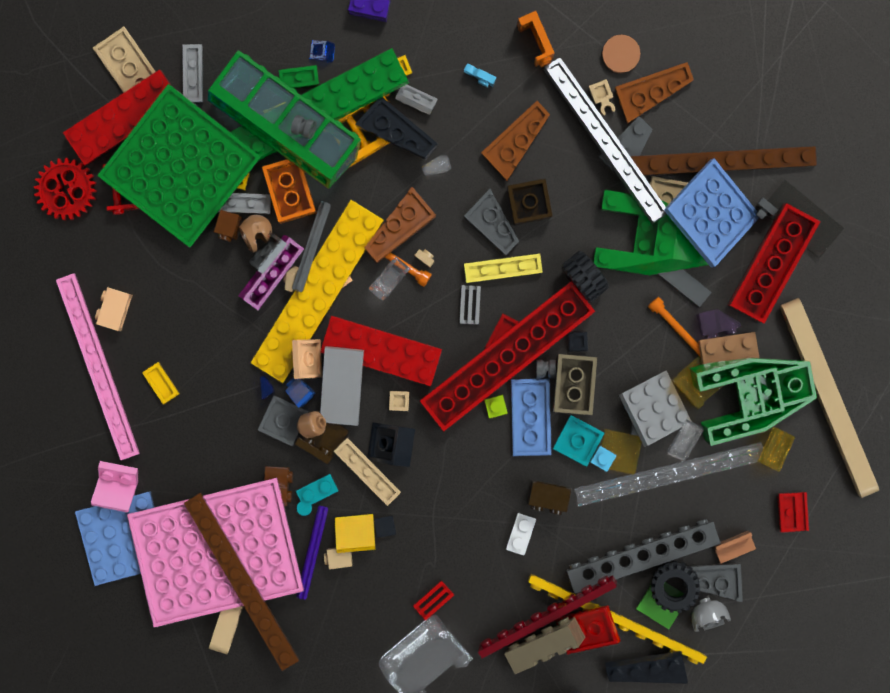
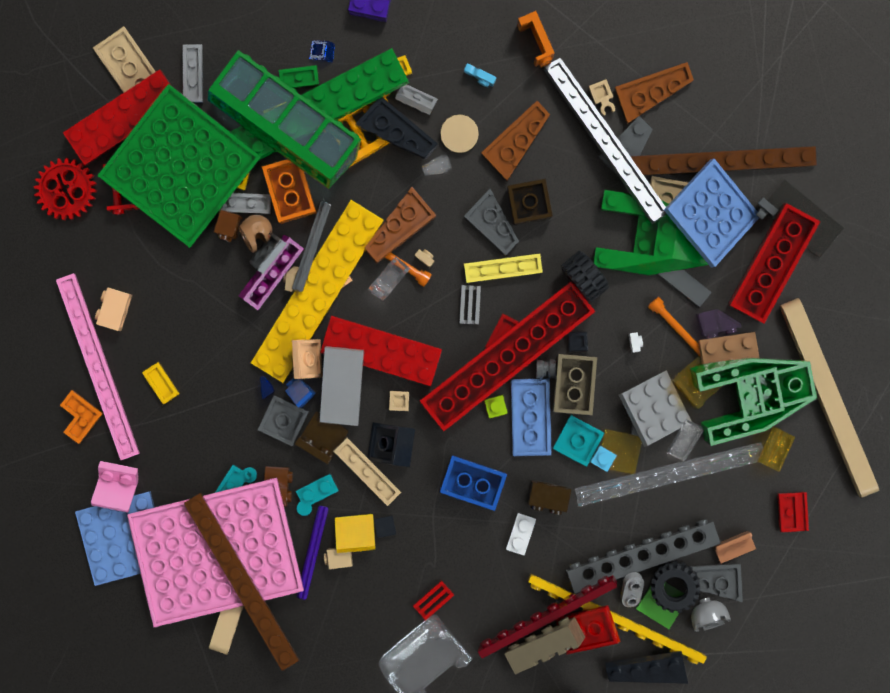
(85, 416): none -> orange plate
(237, 477): none -> teal hinge
(304, 127): dark grey wheel -> none
(311, 424): medium nougat head -> none
(459, 133): none -> tan tile
(473, 482): none -> blue brick
(621, 54): nougat tile -> none
(632, 593): none -> light grey plate
(635, 342): none -> white plate

